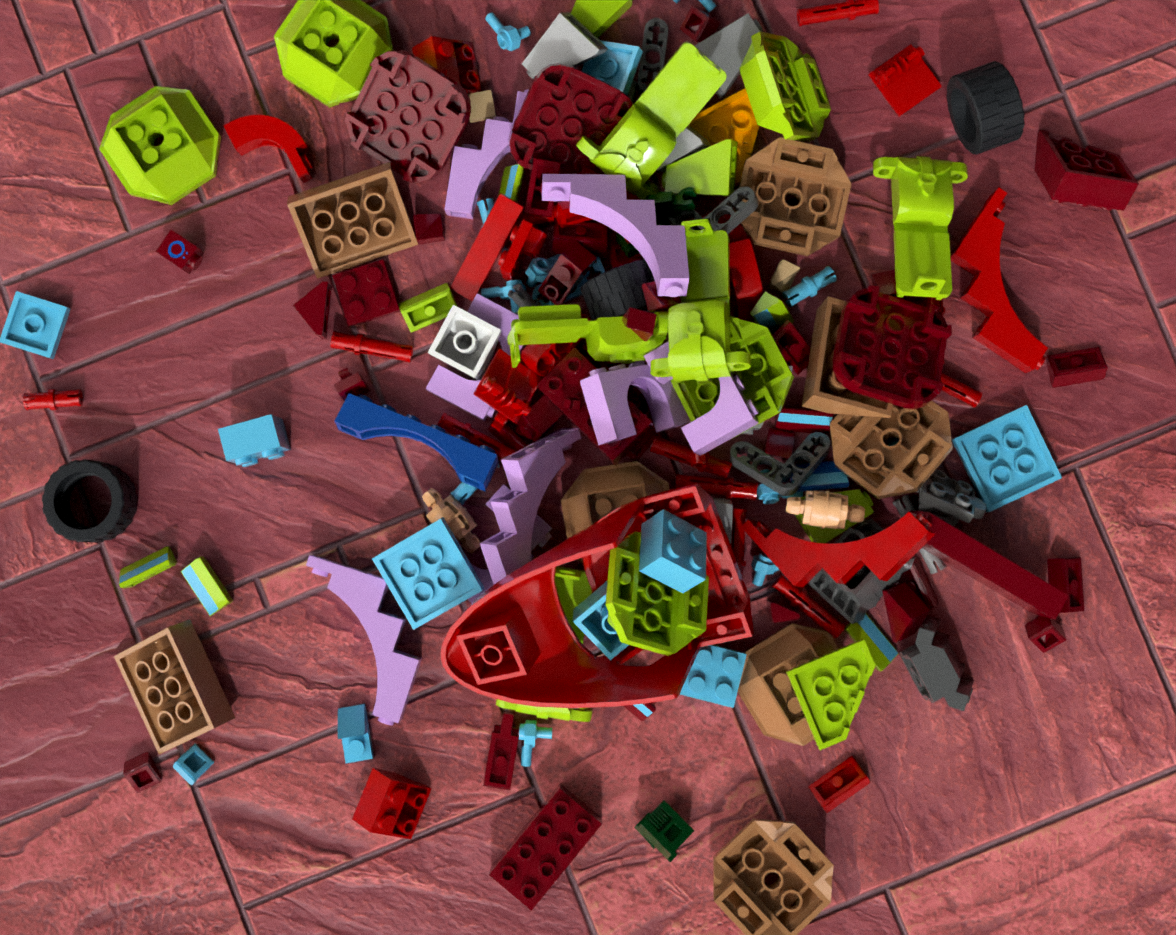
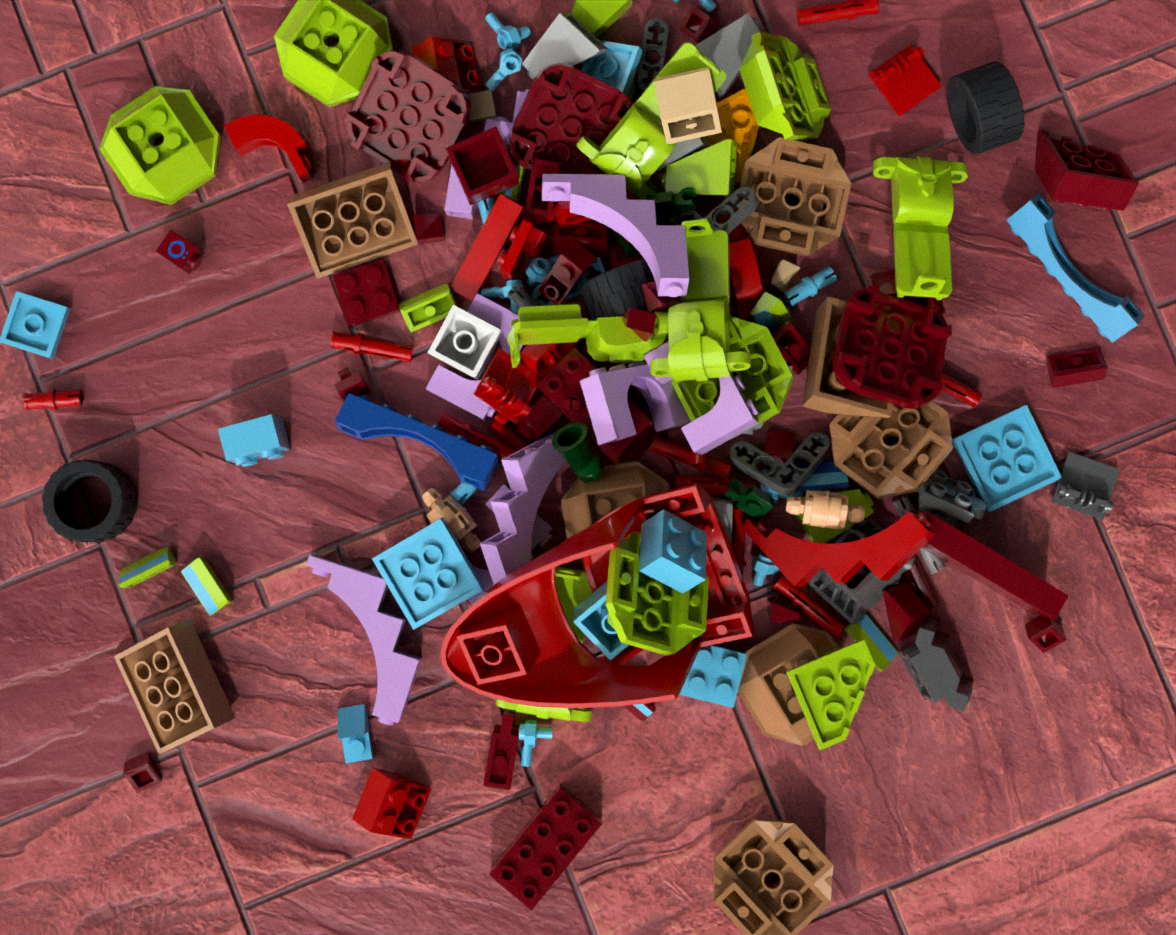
(193, 764): medium azure slope -> none
(316, 308): dark red slope -> none
(483, 166): none -> dark red piece
(509, 63): none -> medium azure piece
(578, 450): none -> dark green plant
(664, 830): dark green piece -> none
(687, 105): none -> tan slope
(751, 500): none -> dark green plate
(803, 420): dark red slope -> none
(839, 784): red slope -> none
(980, 256): red arch -> none
(1067, 577): dark red slope -> none
(1086, 486): none -> dark grey hinge
(1109, 312): none -> arch

